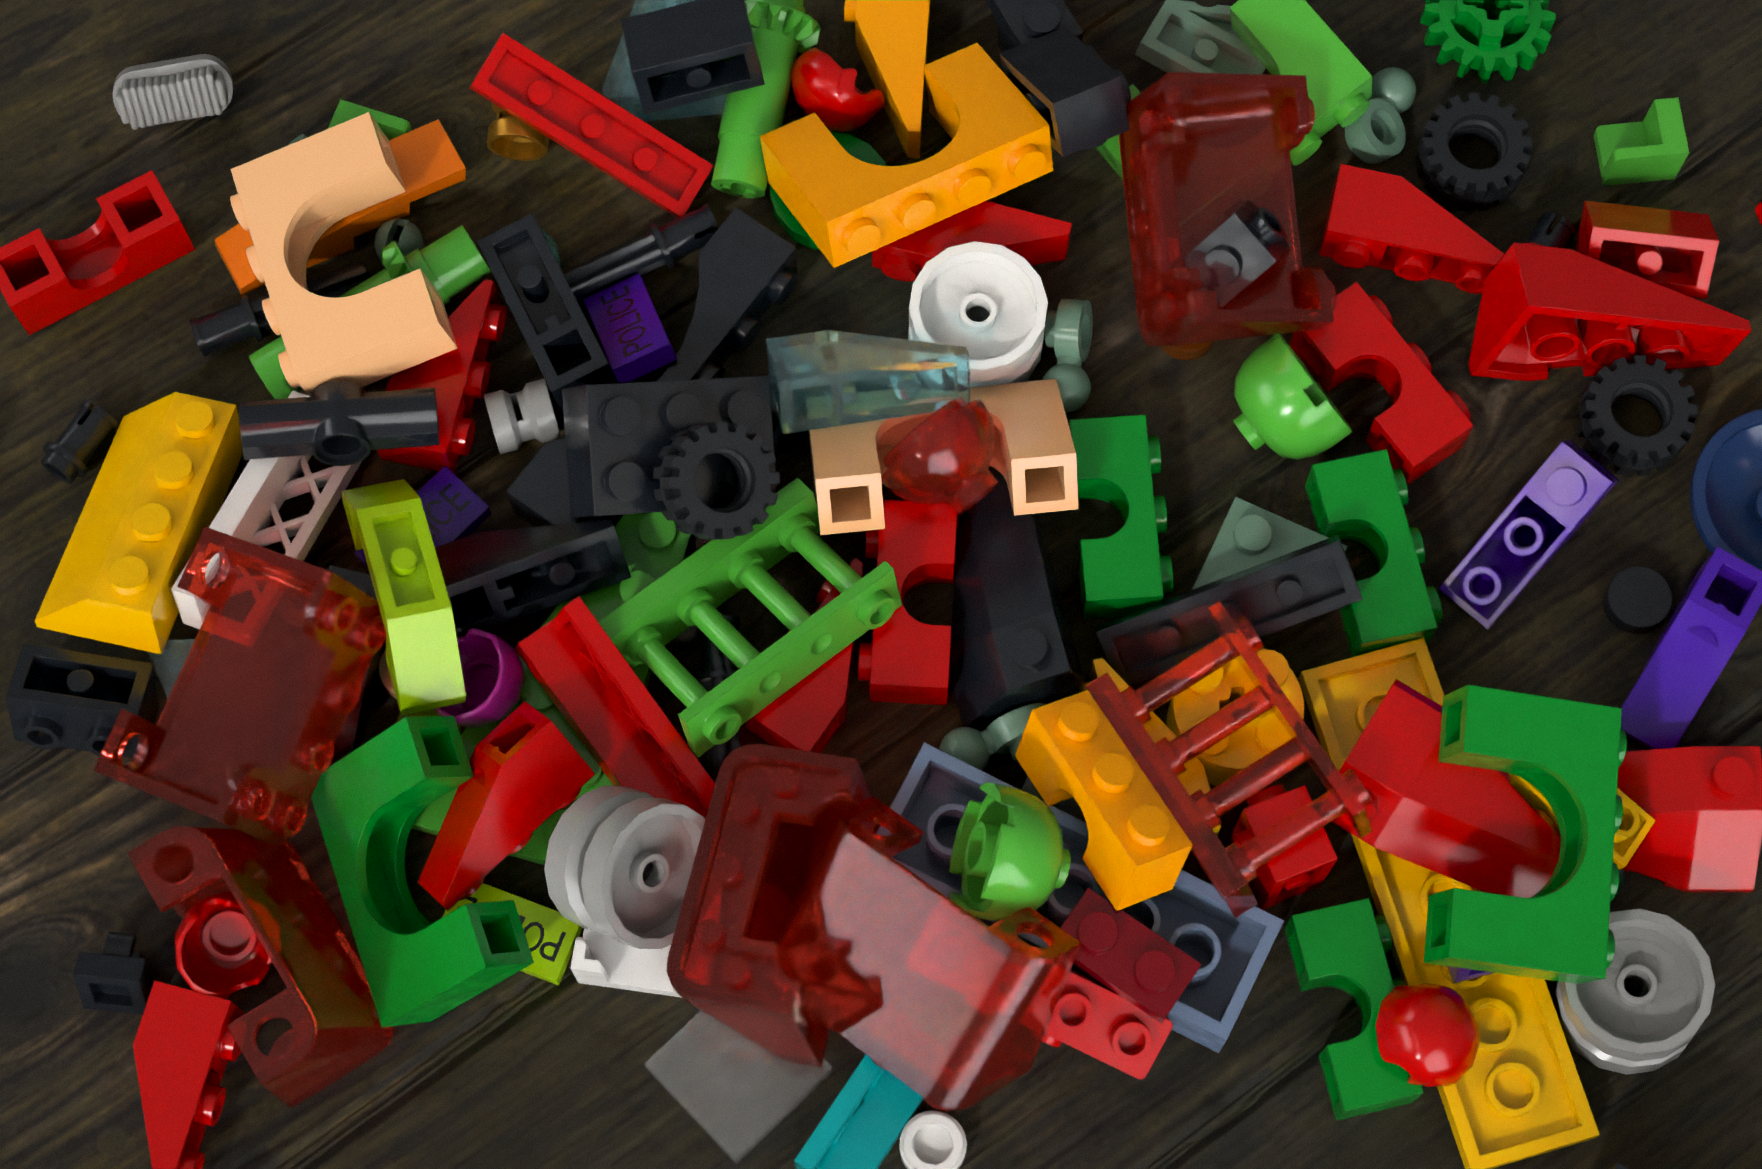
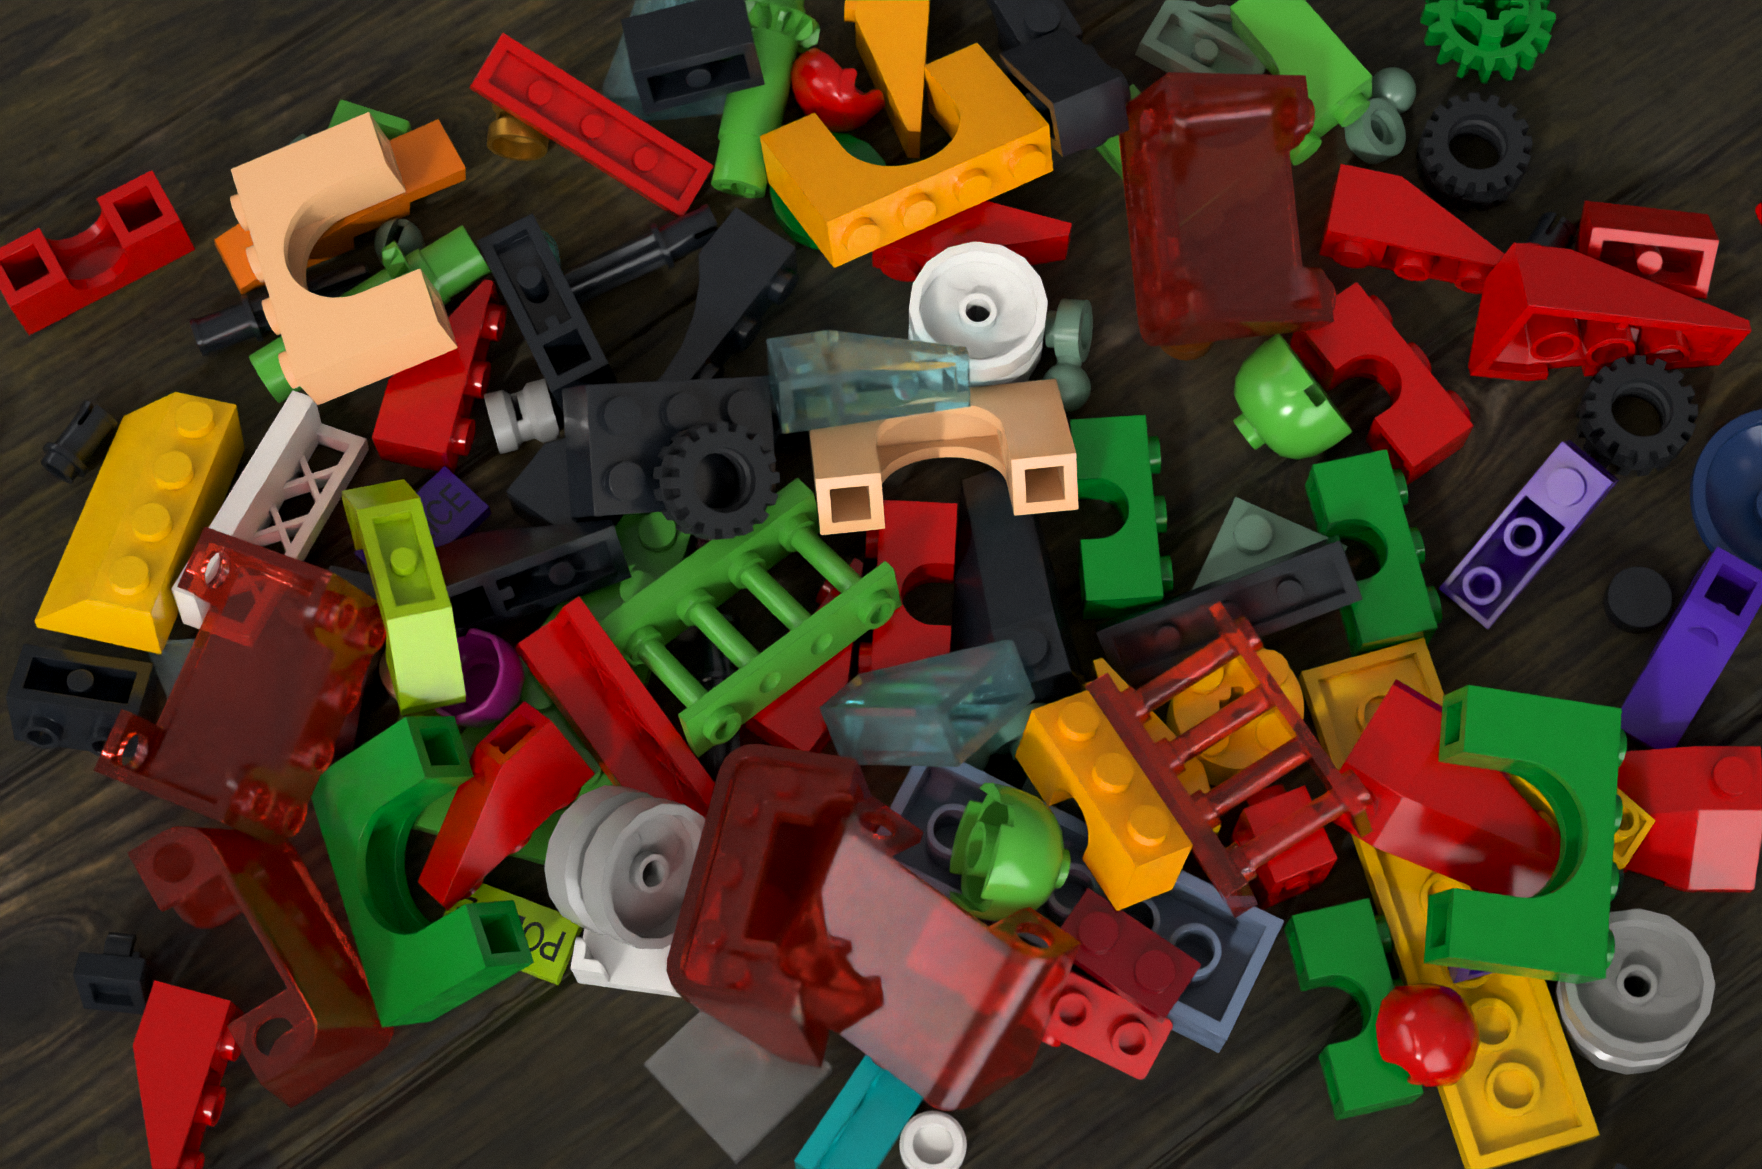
(172, 90): light grey piece -> none
(219, 948): red hair -> none
(339, 423): black piece -> none
(630, 329): dark purple tile -> none
(929, 708): none -> clear light blue slope
(945, 458): clear red piece -> none
(1238, 251): black bracket -> none
(1643, 149): bright green panel -> none

